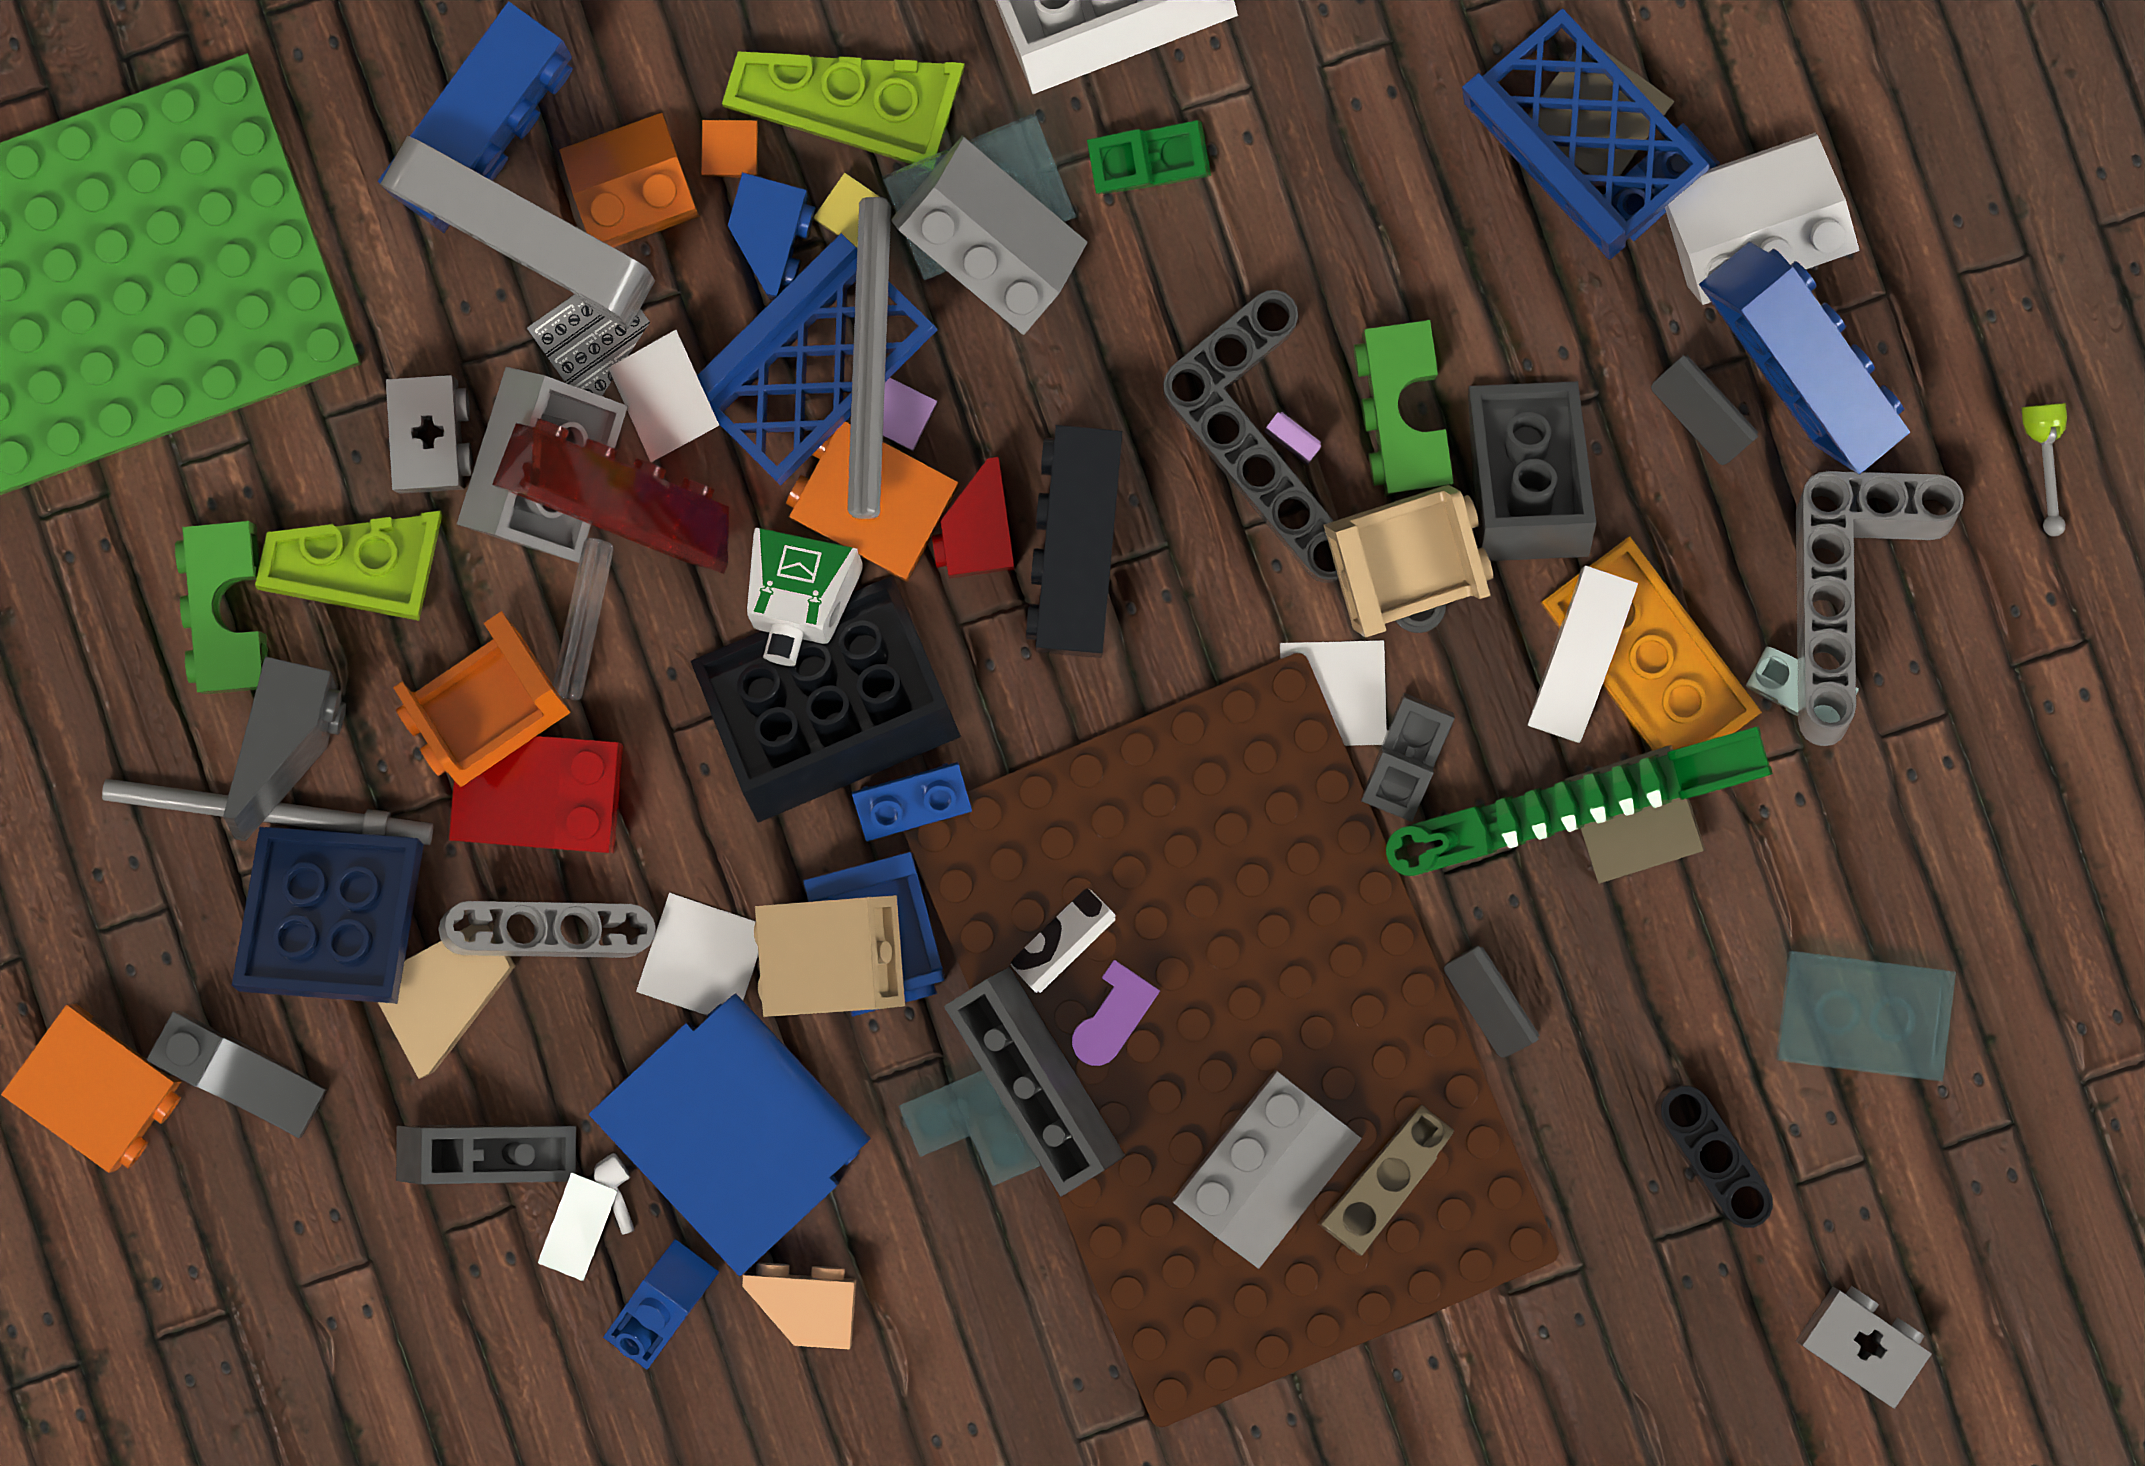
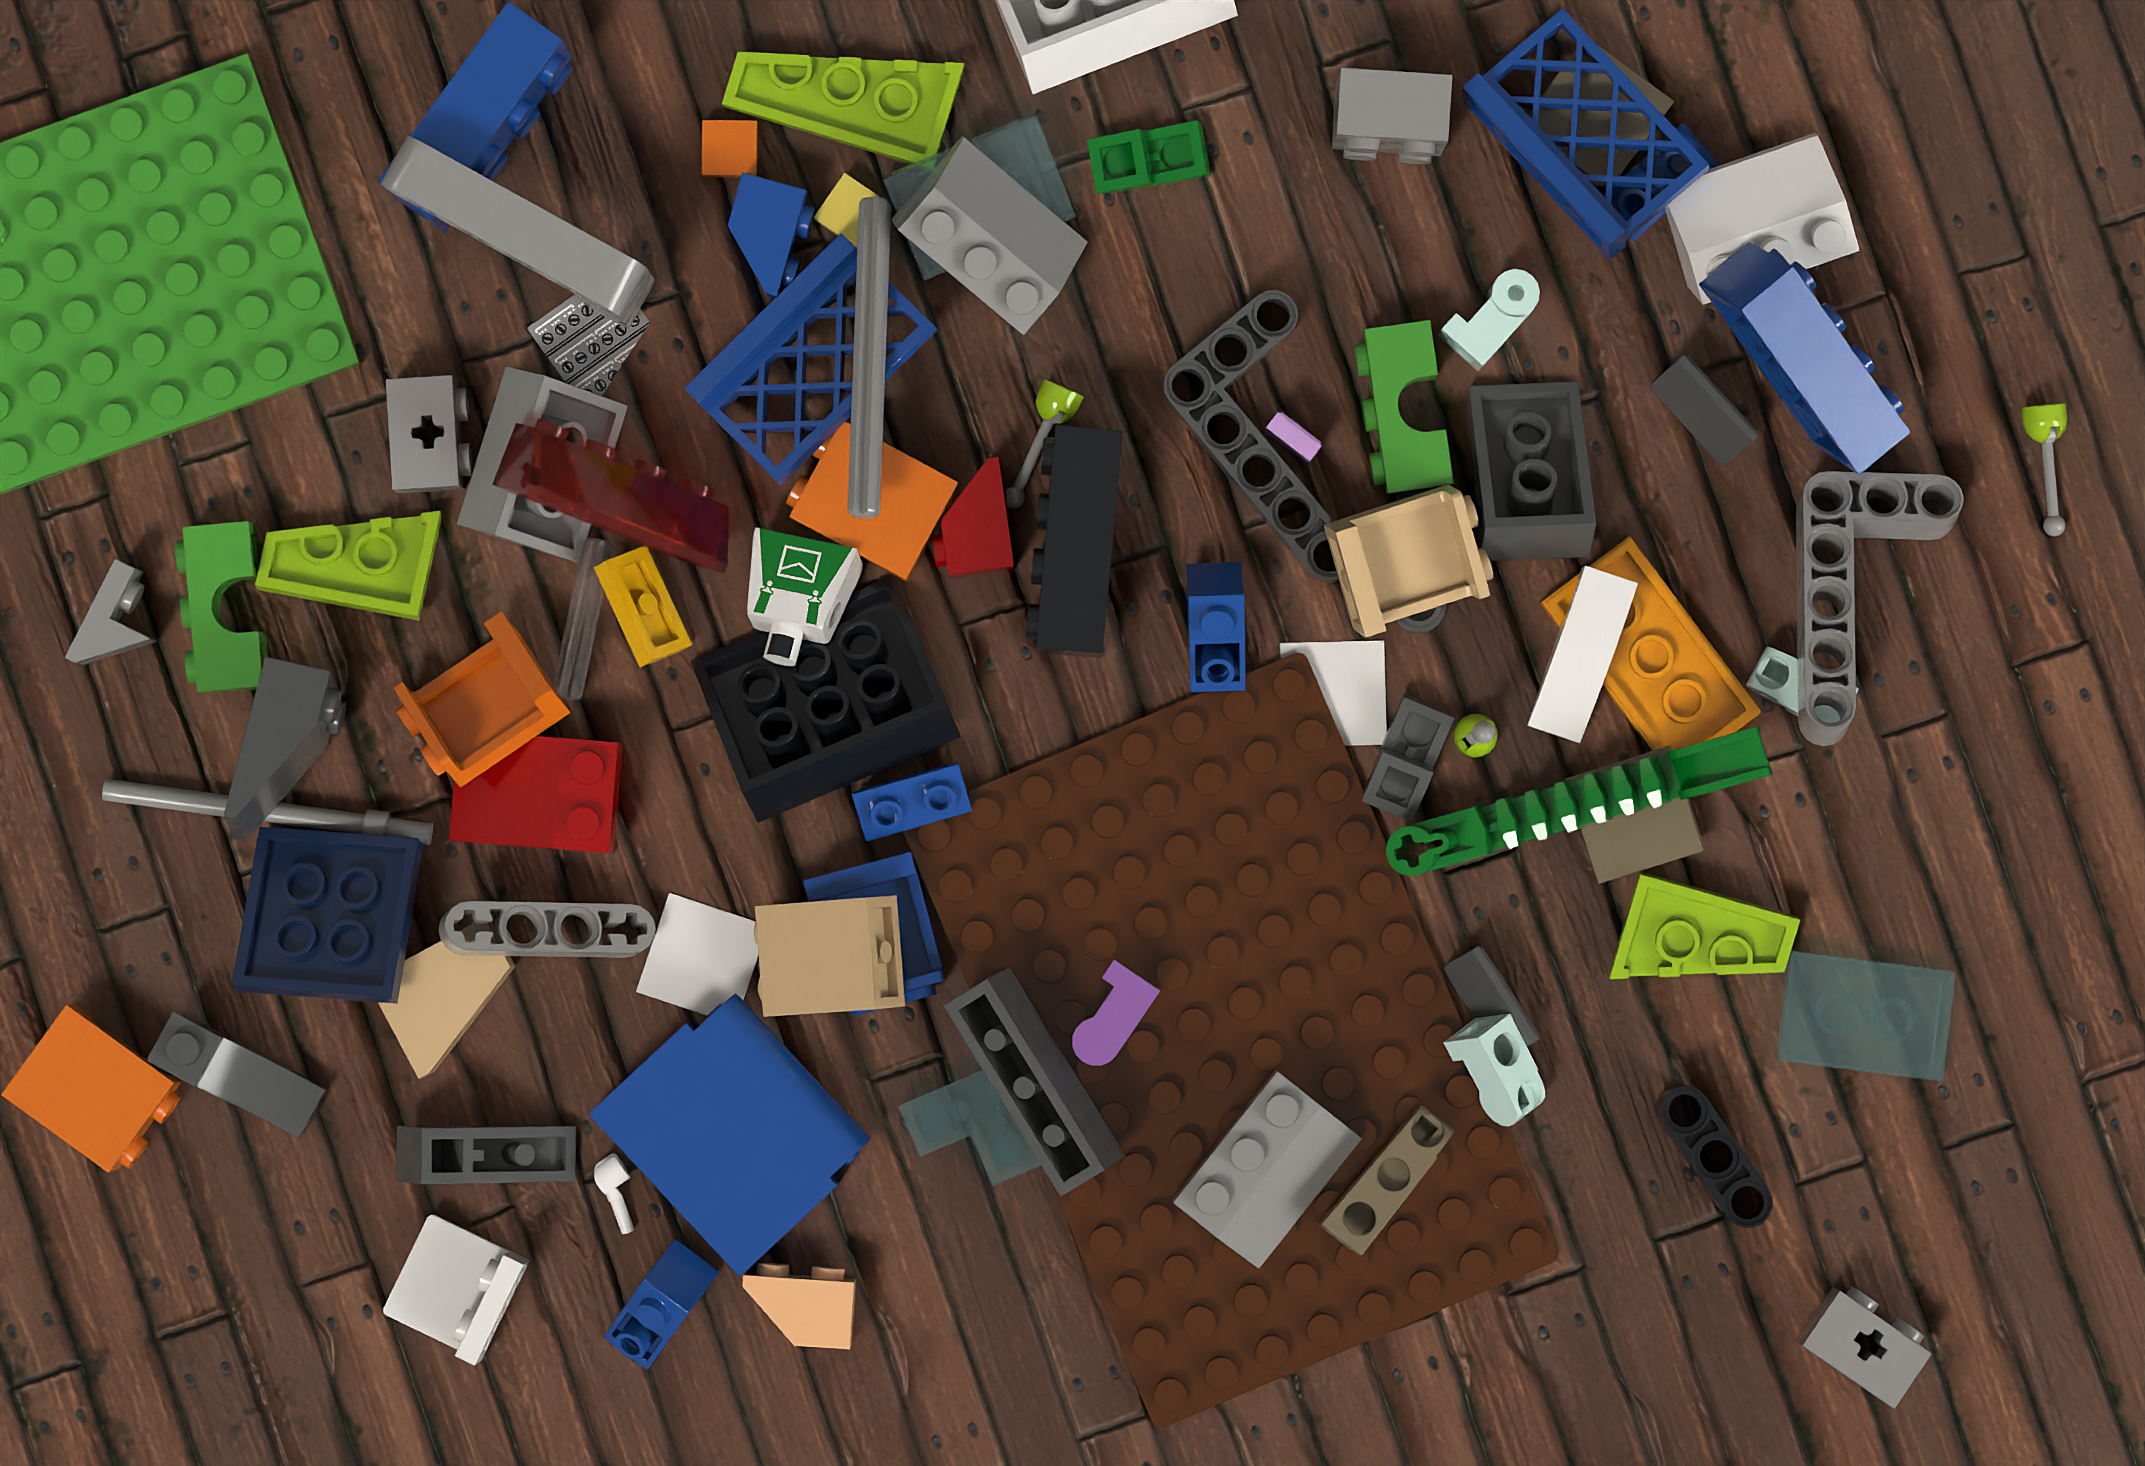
(101, 631): none -> light grey slope
(455, 1287): none -> white bracket
(577, 1226): sticker -> none
(629, 182): orange slope -> none
(642, 606): none -> yellow plate
(663, 396): white sticker -> none
(905, 413): lavender tile -> none
(1055, 406): none -> hinge
(1063, 940): white slope -> none
(1216, 626): none -> blue slope
(1391, 114): none -> light grey brick
(1479, 732): none -> lime hinge
(1499, 1067): none -> light aqua leg
(1507, 306): none -> light aqua leg
(1698, 931): none -> lime wing

